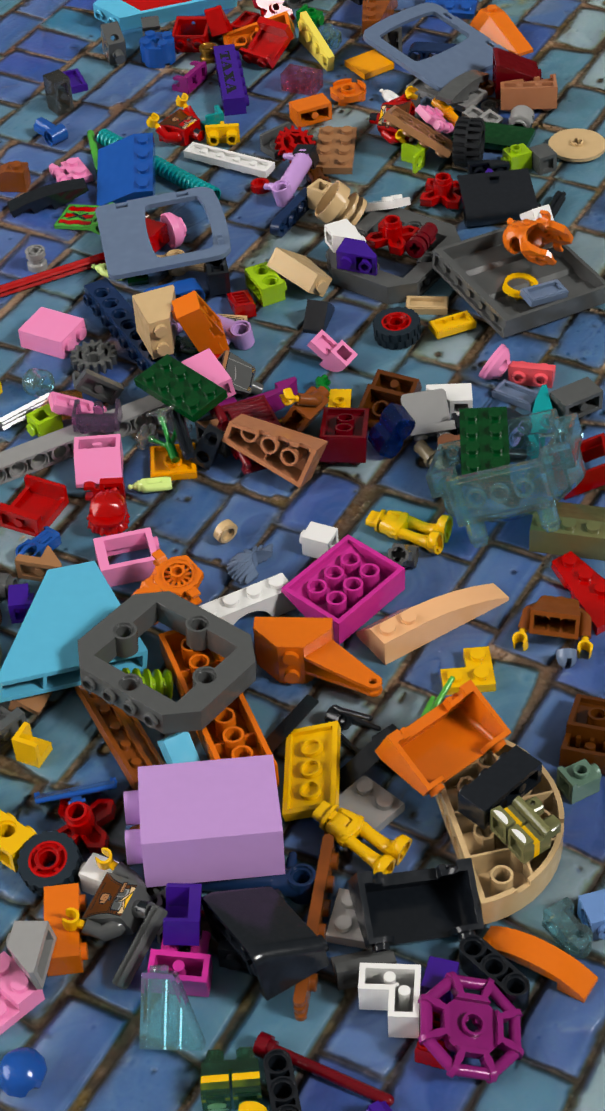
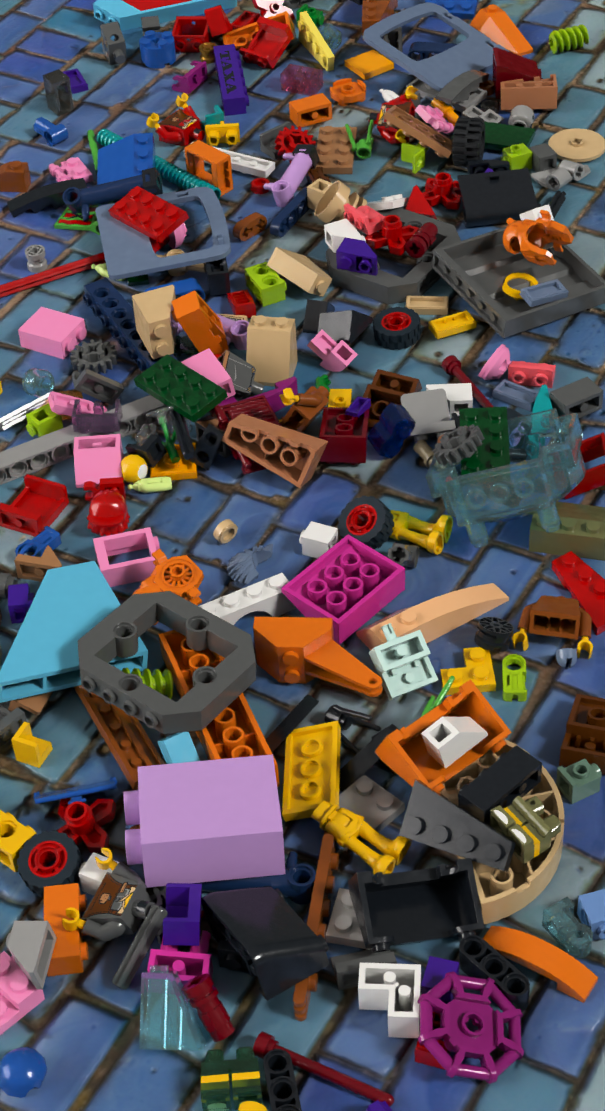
(81, 199): none -> dark blue piece
(133, 468): none -> yellow piece
(148, 214): none -> red plate
(151, 450): none -> black panel
(209, 1008): none -> dark red axle
(220, 165): none -> orange window
(249, 226): none -> dark orange beam
(272, 348): none -> tan slope
(344, 324): none -> slope
(358, 406): none -> dark purple piece
(364, 146): none -> bright green plant
(364, 218): none -> coral bracket
(366, 521): none -> black wheel
(403, 663): none -> light aqua plate
(418, 204): none -> red slope
(445, 826): none -> black wing
(452, 366): none -> dark red piece
(452, 738): none -> white slope
(458, 444): none -> dark grey gear
(493, 634): none -> black wheel
(514, 680): none -> lime piece
(560, 176): none -> light grey panel
(568, 38): none -> lime piece

